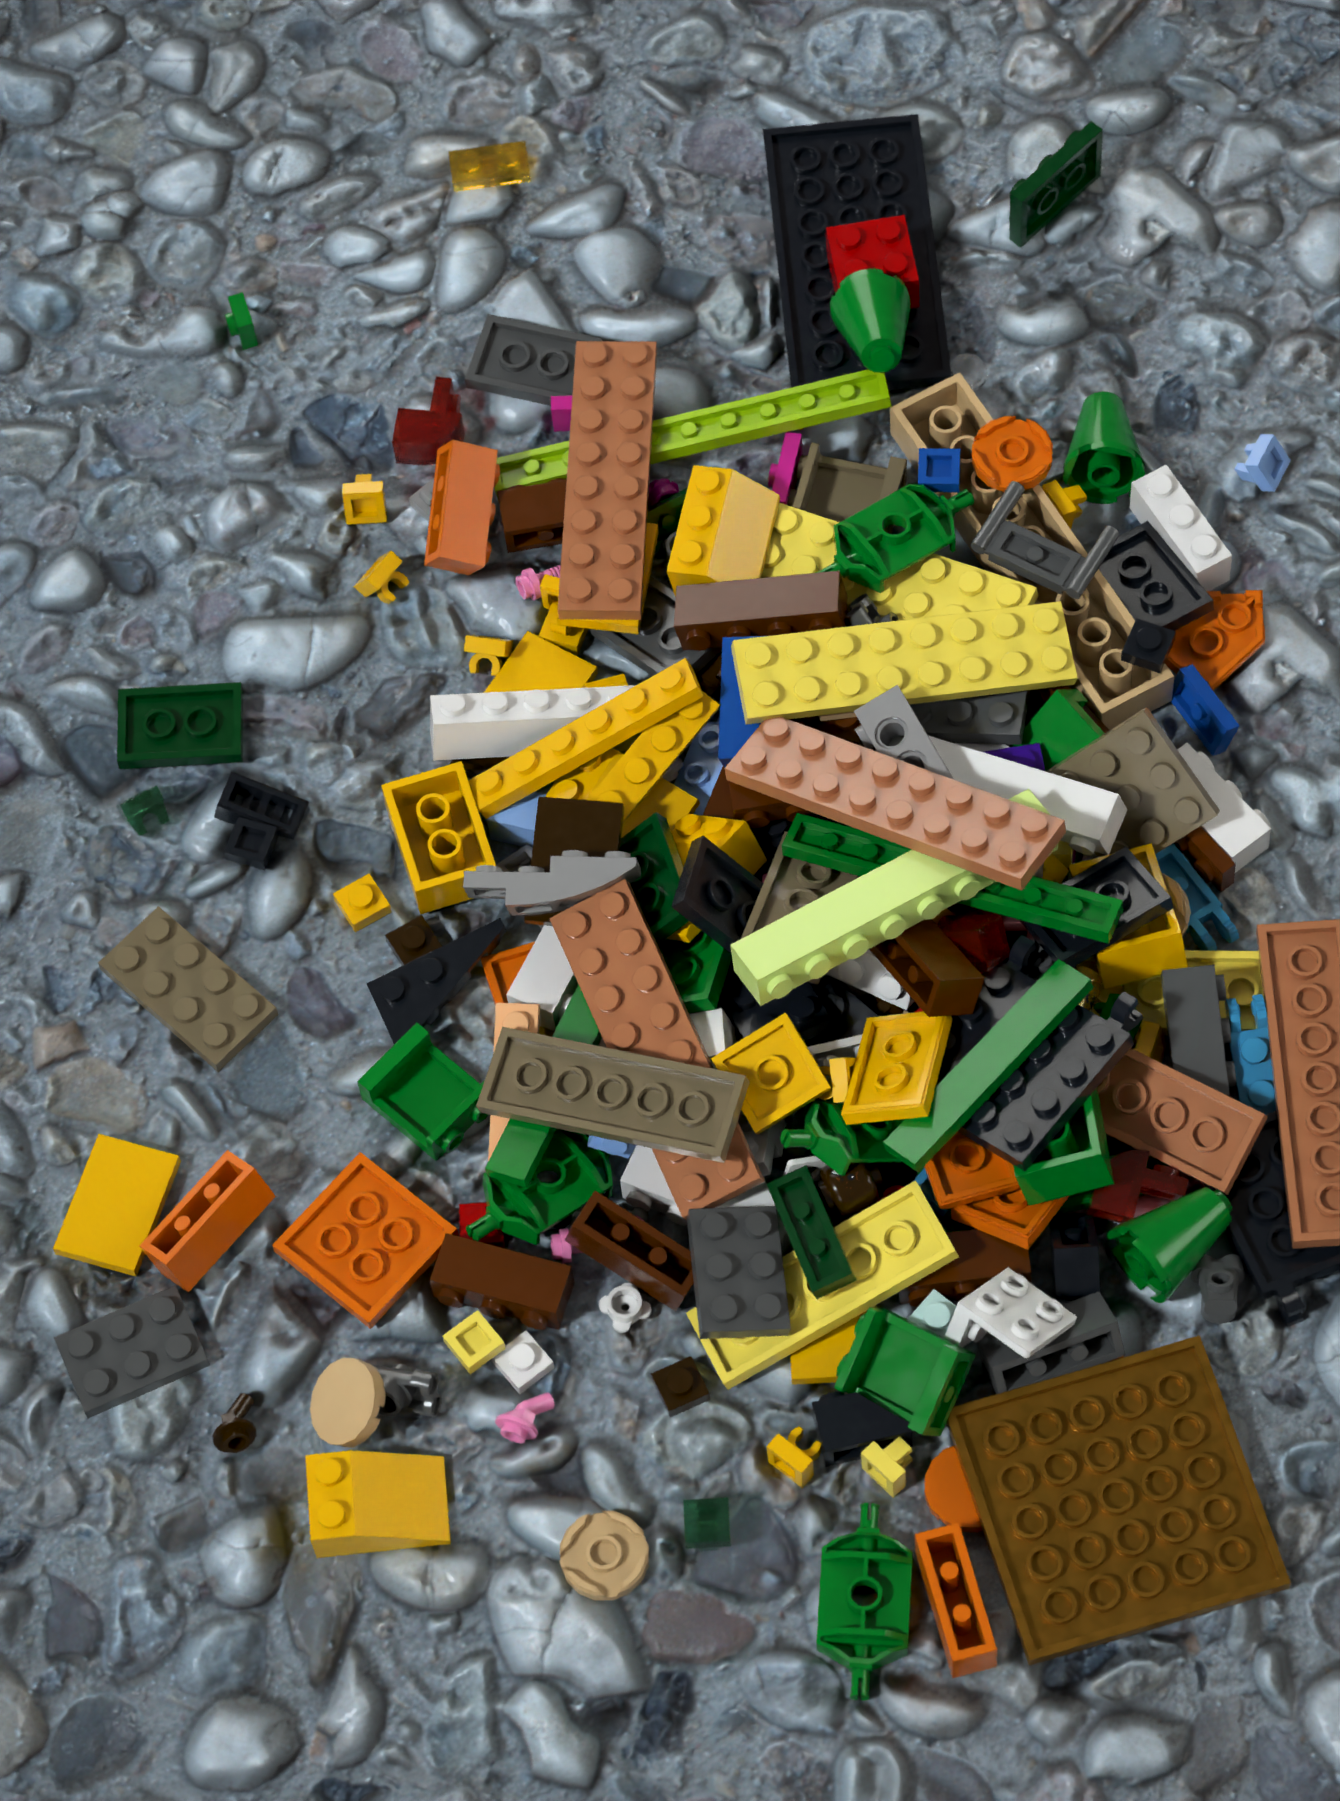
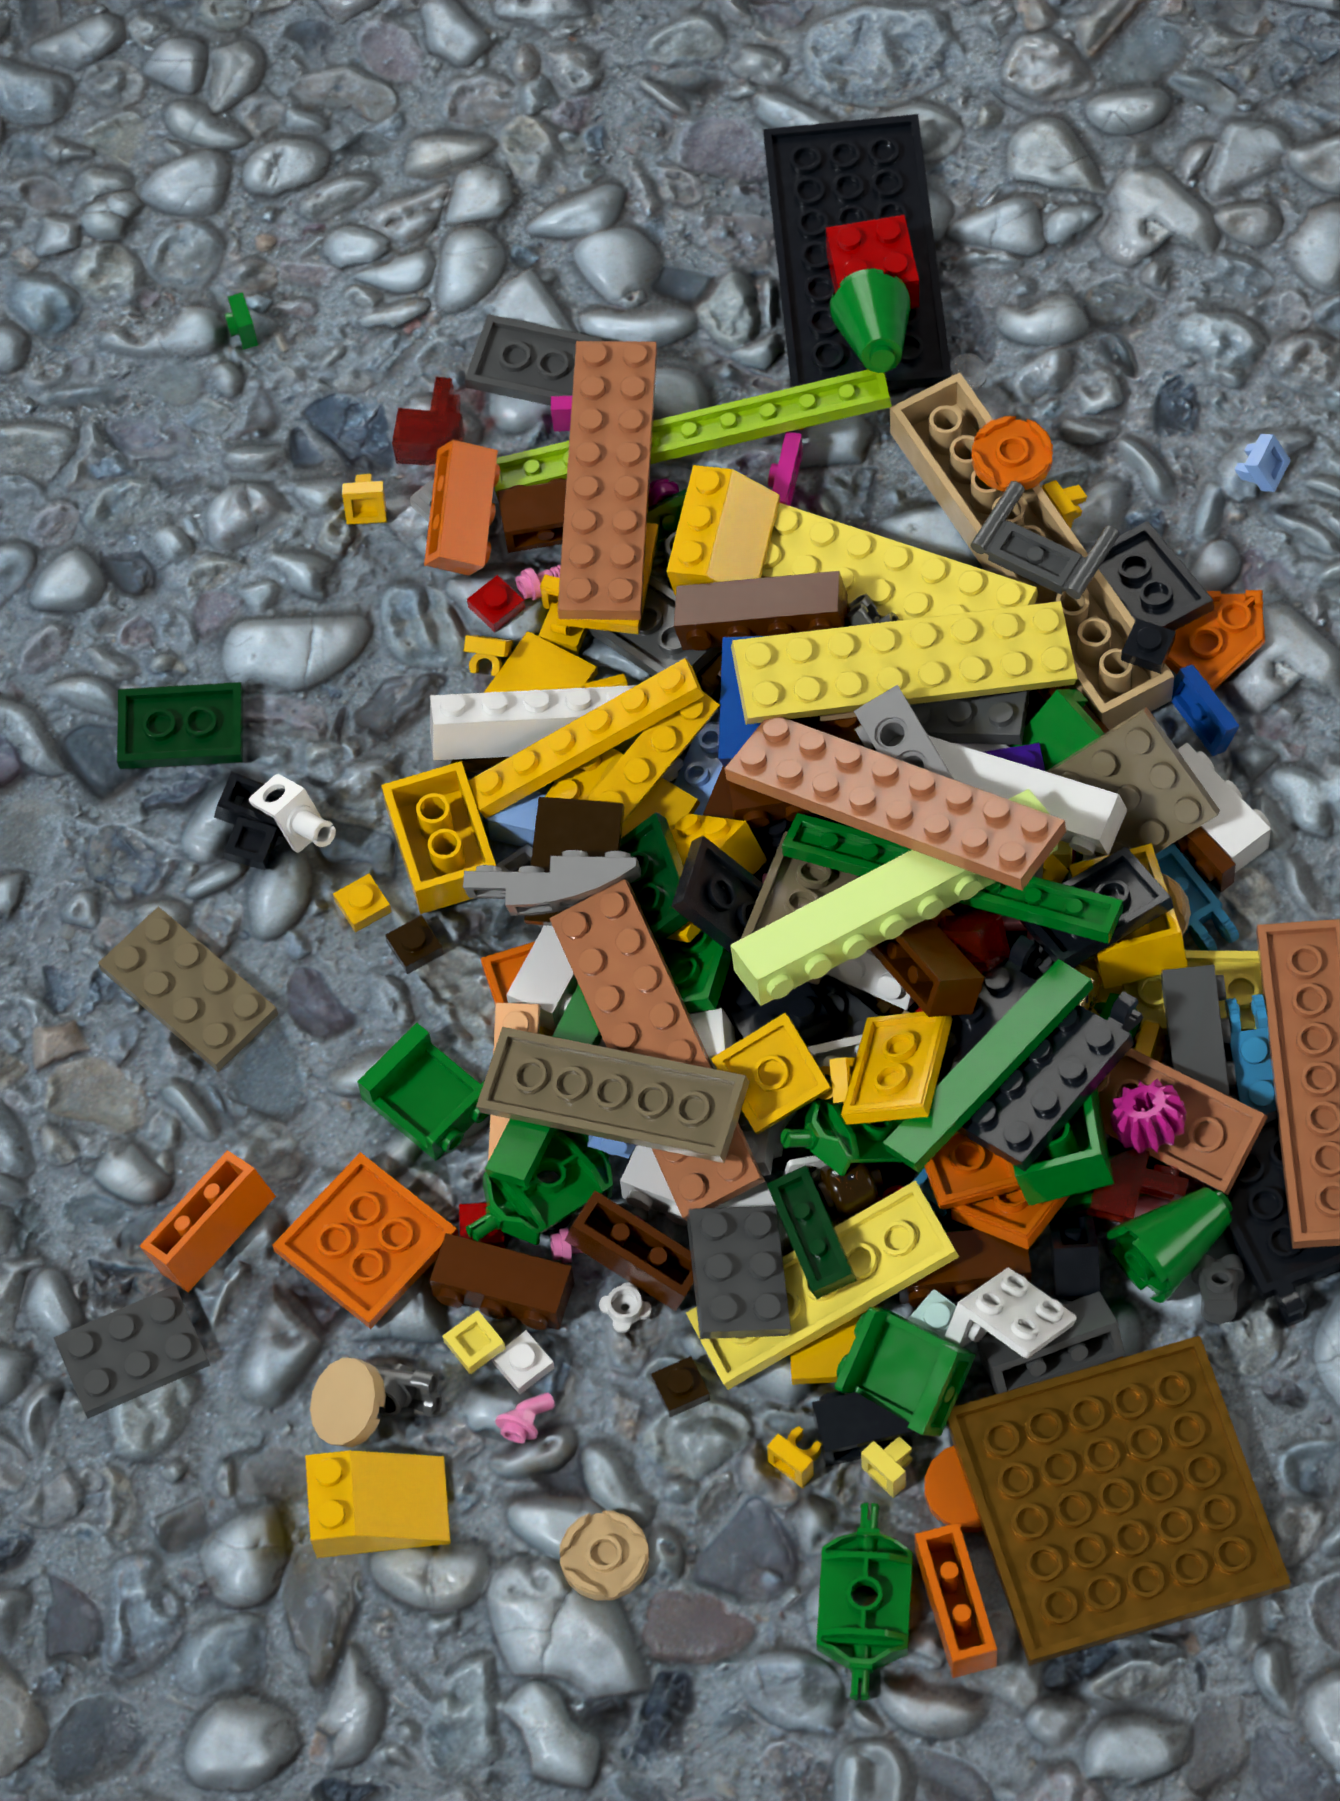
(116, 1204): yellow tile -> none
(139, 805): clear green tile -> none
(235, 1432): dark brown plate -> none
(294, 814): none -> white bracket
(379, 575): yellow tile -> none
(431, 981): black wing -> none
(489, 166): clear yellow plate -> none
(496, 603): none -> red plate
(707, 1523): clear green tile -> none
(843, 487): dark tan panel -> none
(872, 555): green plate -> none
(939, 469): blue plate -> none
(1055, 183): dark green plate -> none
(1103, 450): green cone -> none
(1148, 1116): none -> dark pink gear
(1181, 525): white brick -> none

